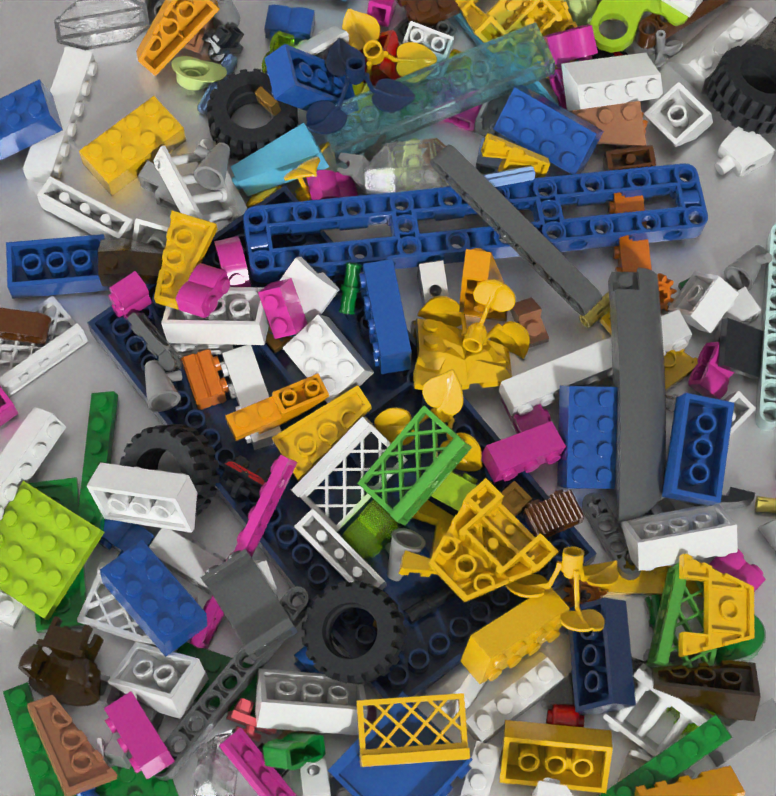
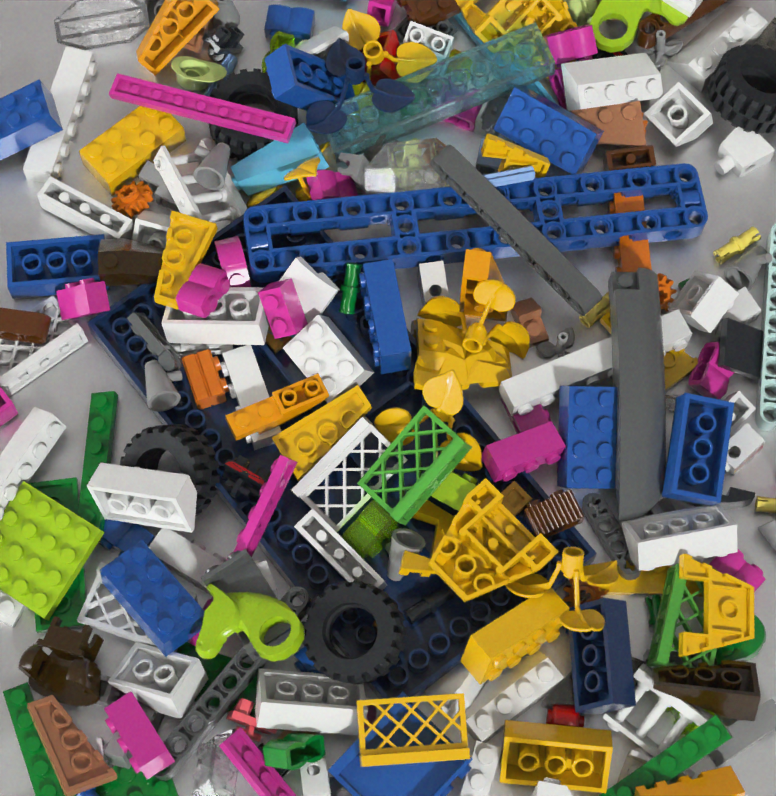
(83, 299): none -> dark pink brick
(129, 295): dark pink brick -> none
(132, 199): none -> orange gear
(202, 108): none -> dark pink plate
(254, 616): none -> lime animal
(267, 101): pearl gold tile -> none
(564, 341): none -> light grey plant
(737, 245): none -> light yellow pin
(745, 445): none -> white torso

